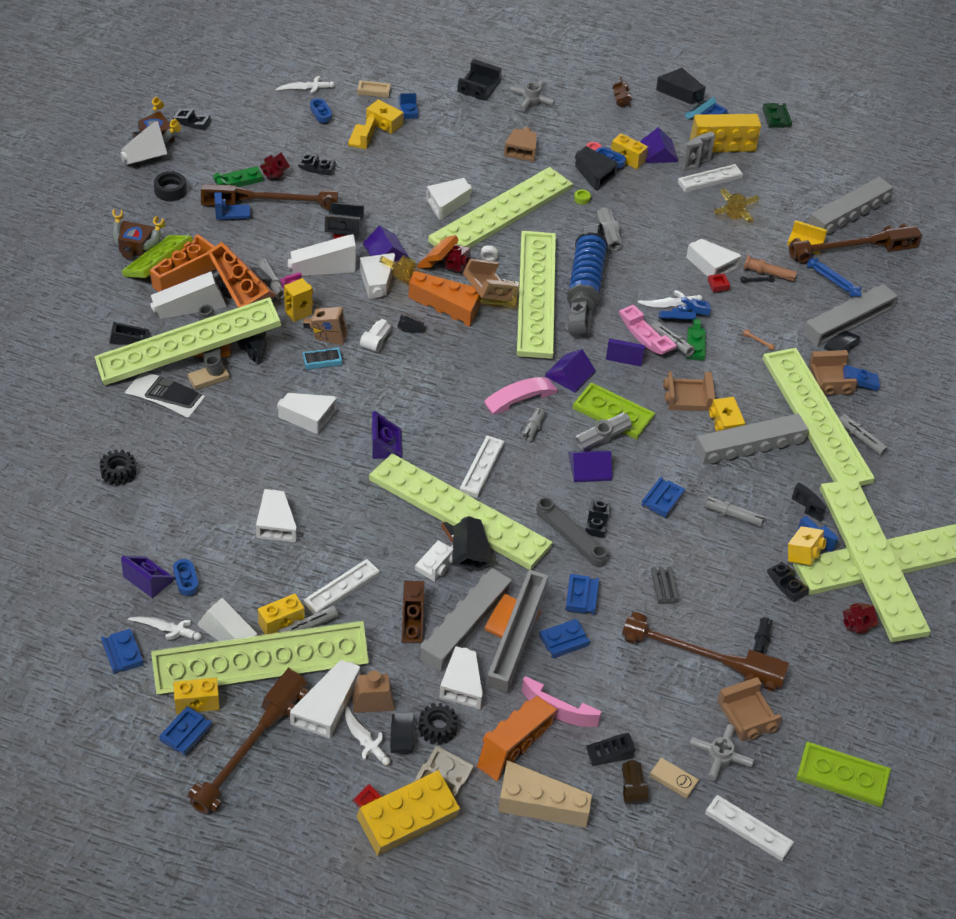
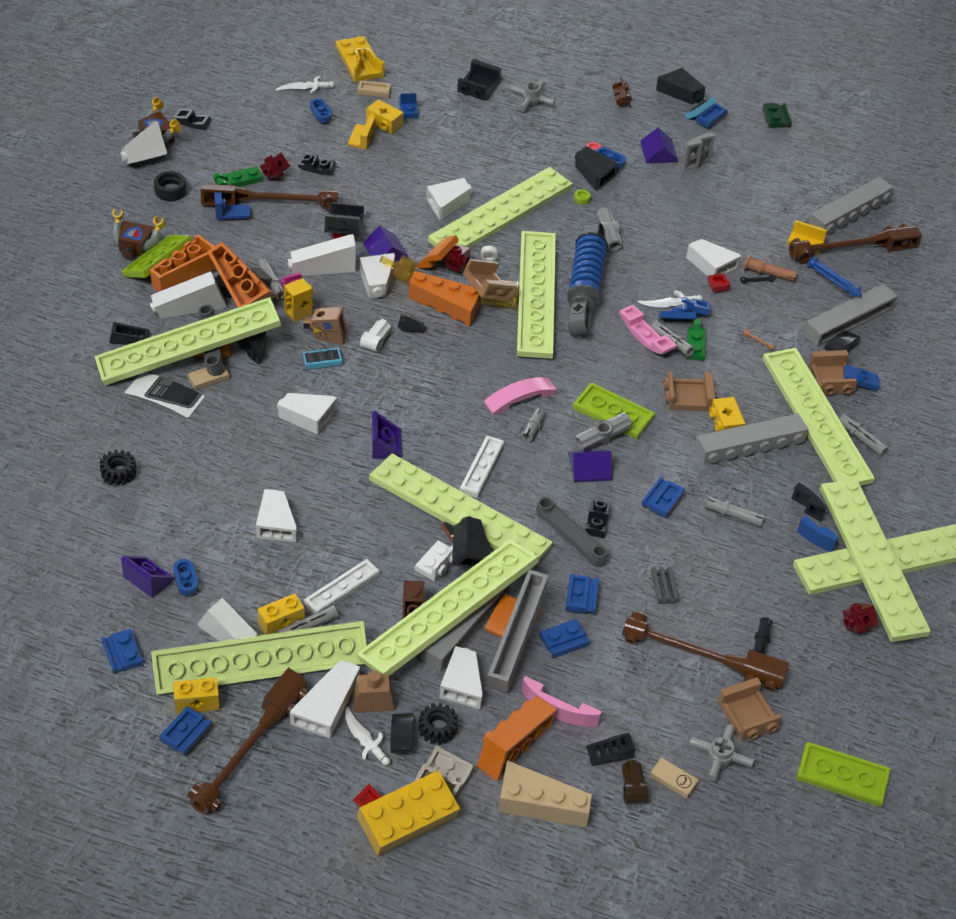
(176, 630): white piece -> none
(360, 59): none -> yellow plate
(447, 608): none -> yellowish green plate
(521, 144): medium nougat torso -> none
(572, 370): dark purple slope -> none
(625, 352): dark purple slope -> none
(633, 150): yellow brick -> none
(710, 178): white tile -> none
(731, 131): yellow brick -> none
(736, 205): clear yellow bar -> none
(749, 828): white tile -> none
(785, 580): black slope -> none
(806, 545): yellow brick -> none

